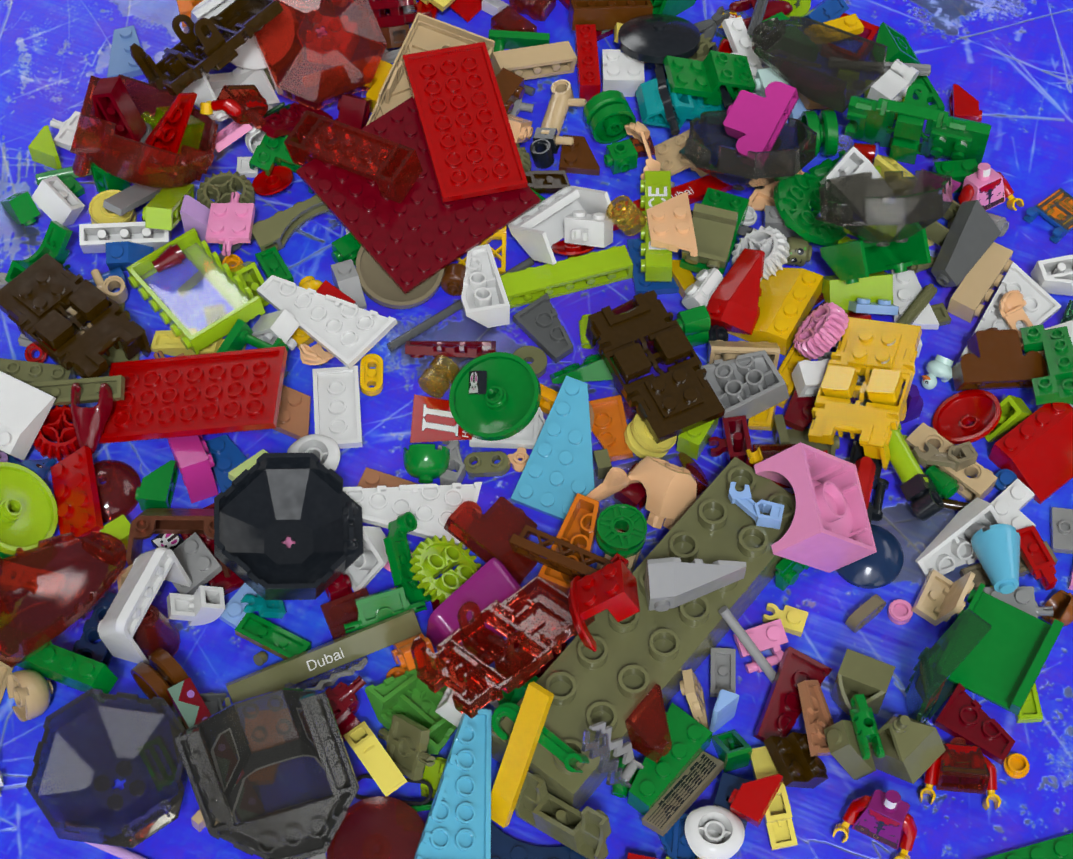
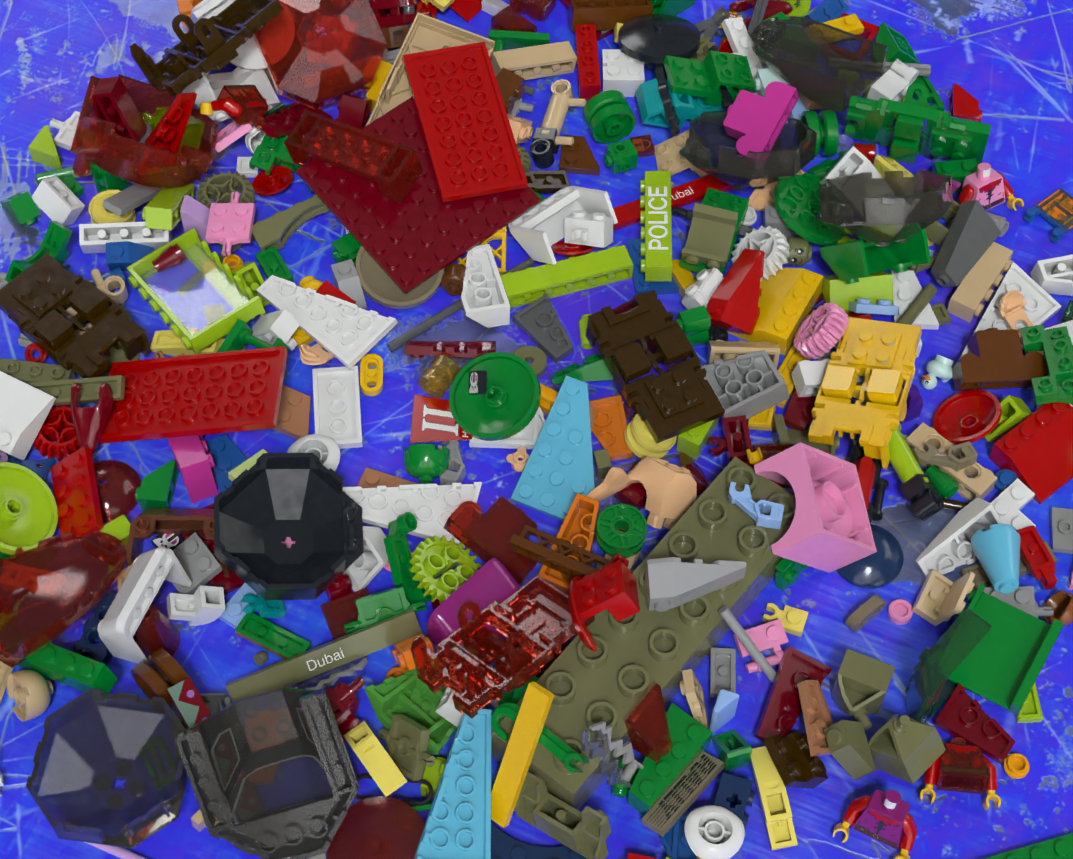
(120, 56): medium blue wing -> none
(485, 466): olive plate -> none
(626, 215): clear yellow wheel -> none
(641, 132): light nougat piece -> none
(672, 225): light nougat wing -> none
(755, 798): red slope -> none
(865, 727): green hinge -> none

